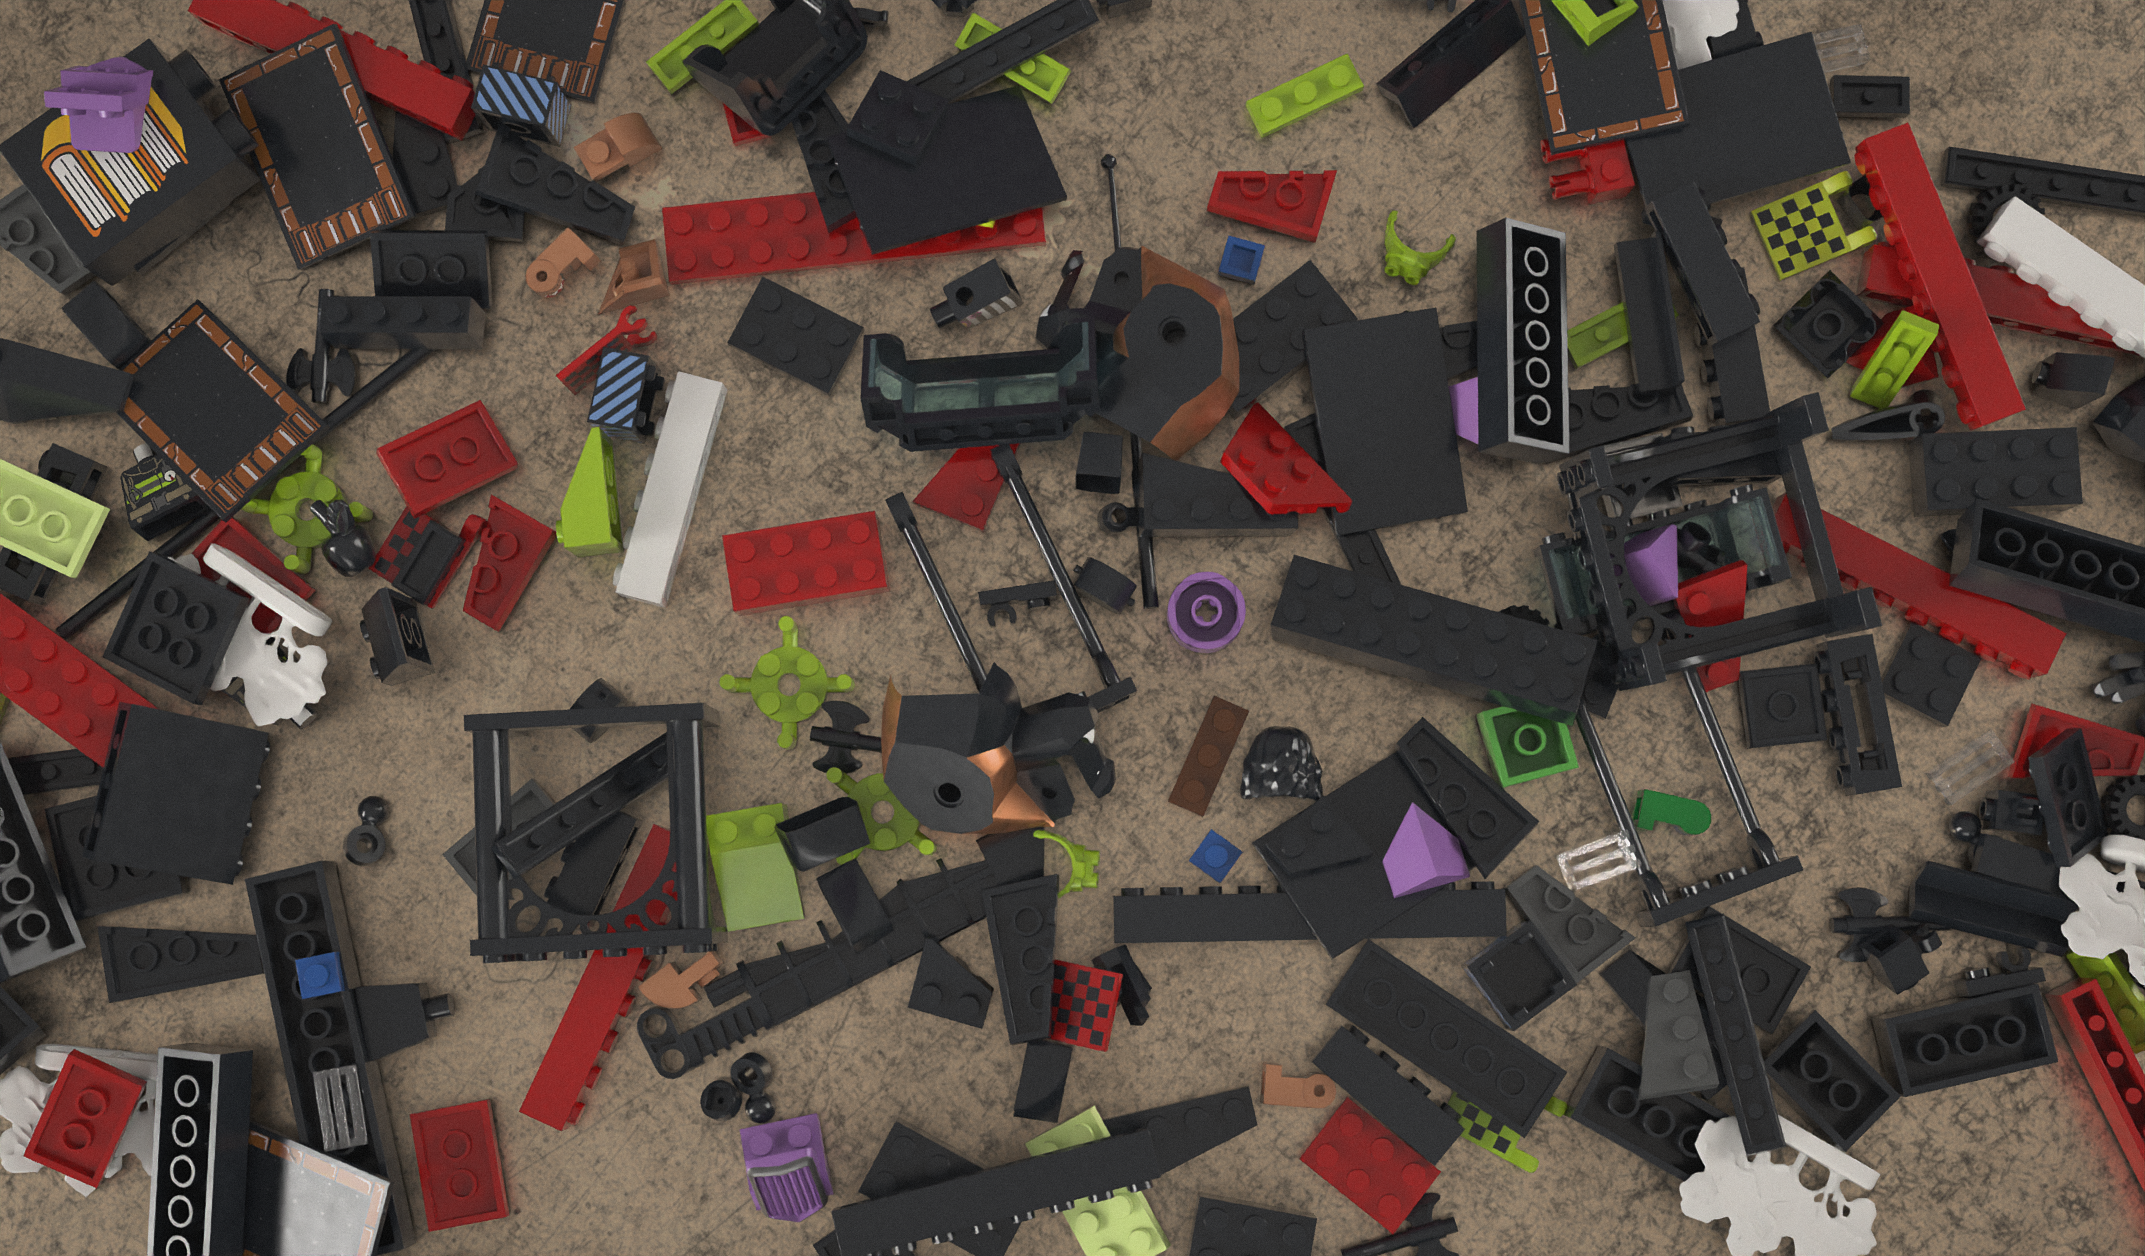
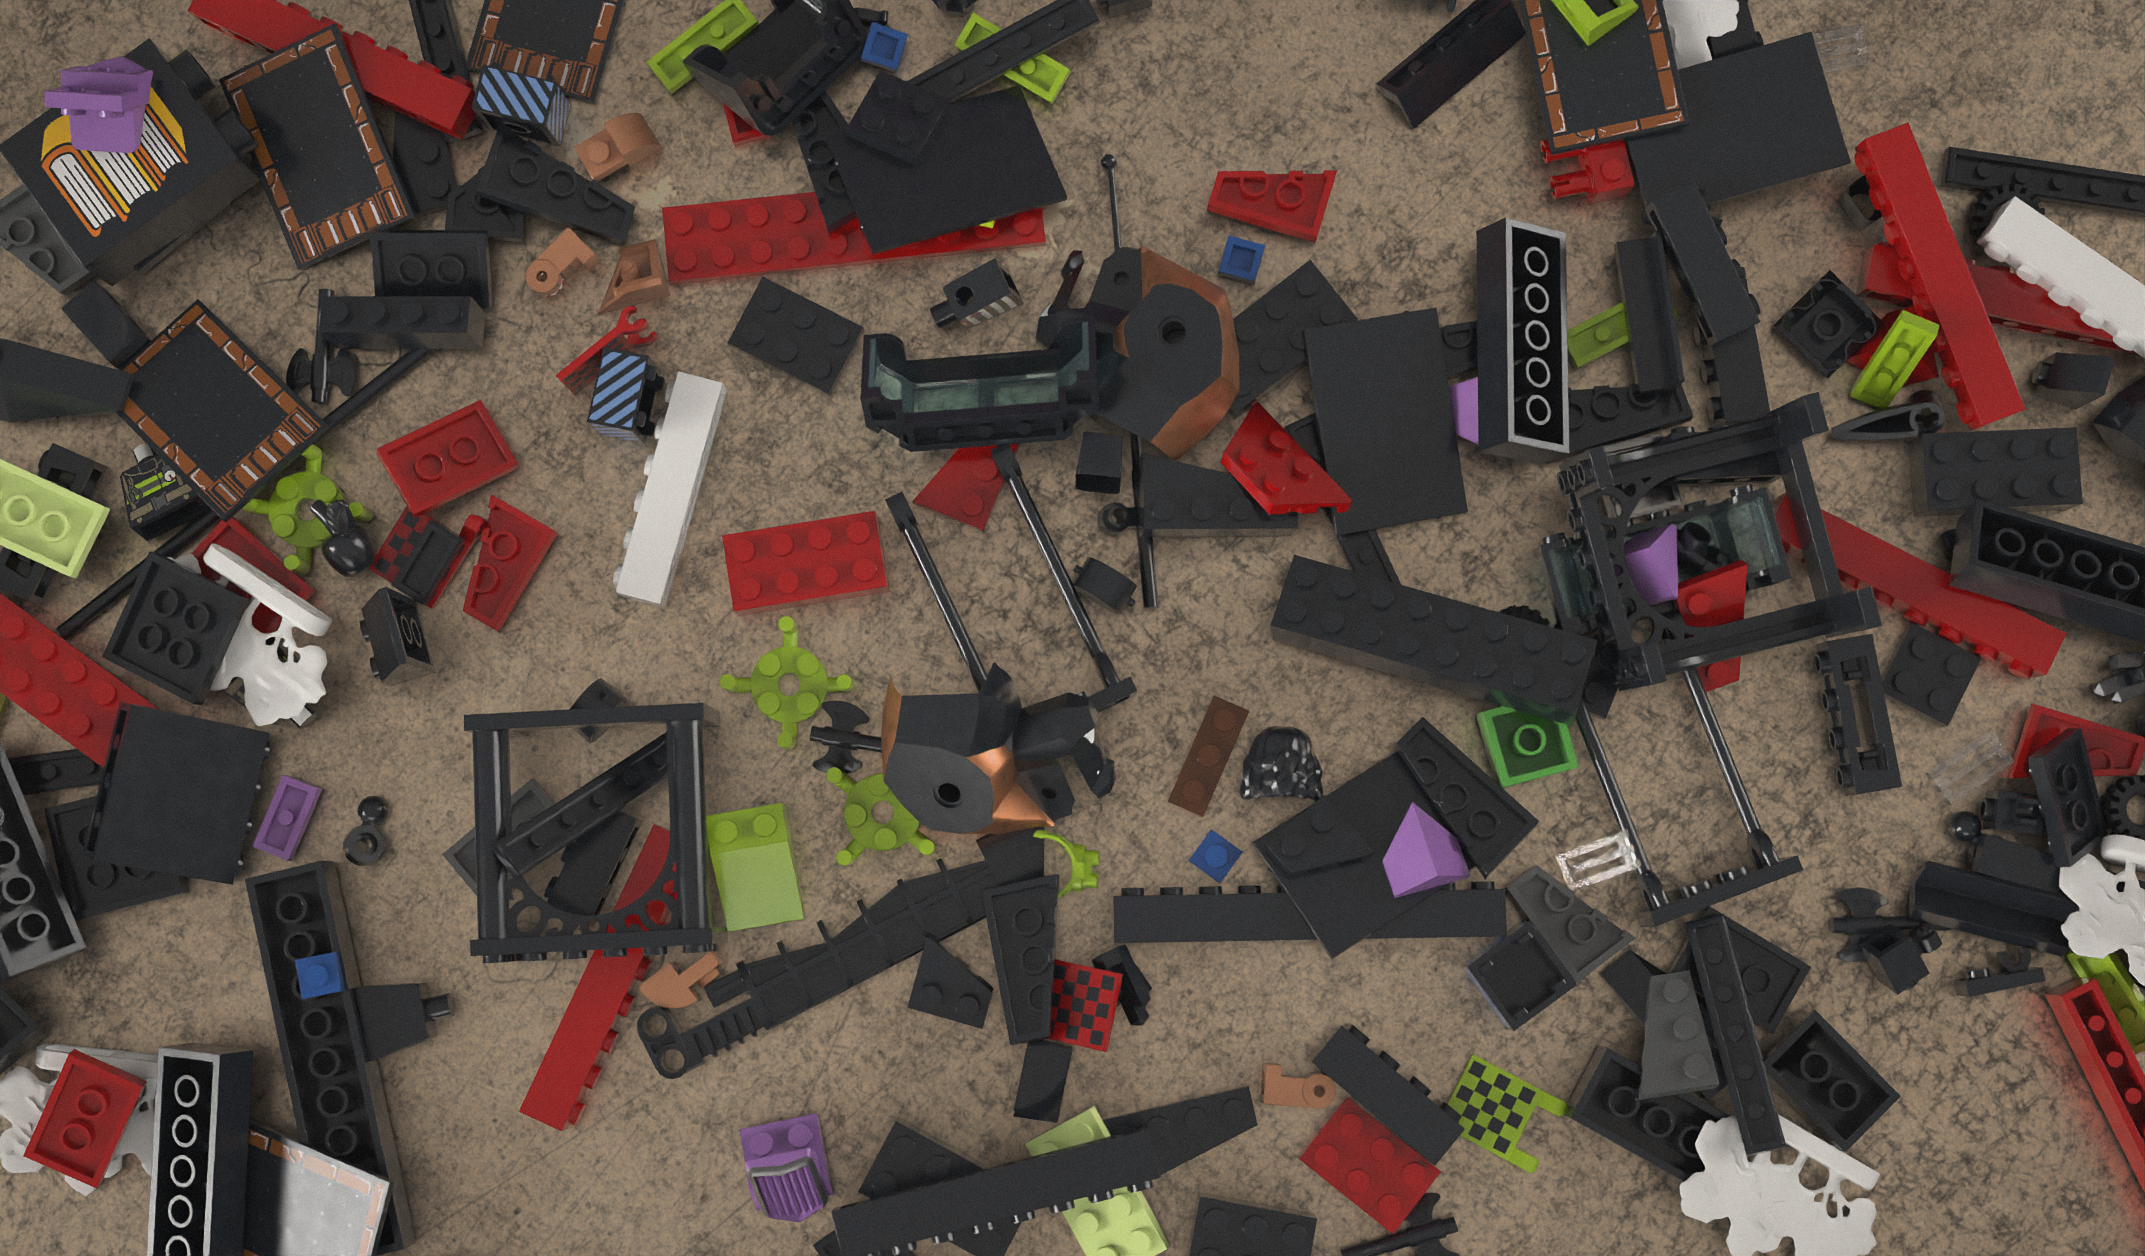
(164, 961): black wing -> none
(287, 817): none -> medium lavender plate
(325, 1109): clear tile -> none
(459, 1165): red plate -> none
(591, 506): lime slope -> none
(721, 1100): black tile -> none
(751, 1075): black plate -> none
(823, 833): black piece -> none
(855, 905): black piece -> none
(883, 47): none -> blue plate
(1034, 595): black plate -> none
(1220, 596): medium lavender brick -> none
(1304, 95): lime plate -> none
(1408, 262): lime helmet -> none
(1446, 1038): black plate -> none
(1683, 814): green leg -> none
(1782, 706): black plate -> none
(1805, 229): neon yellow flag -> none
(1870, 96): black plate -> none
(1964, 1040): black brick -> none

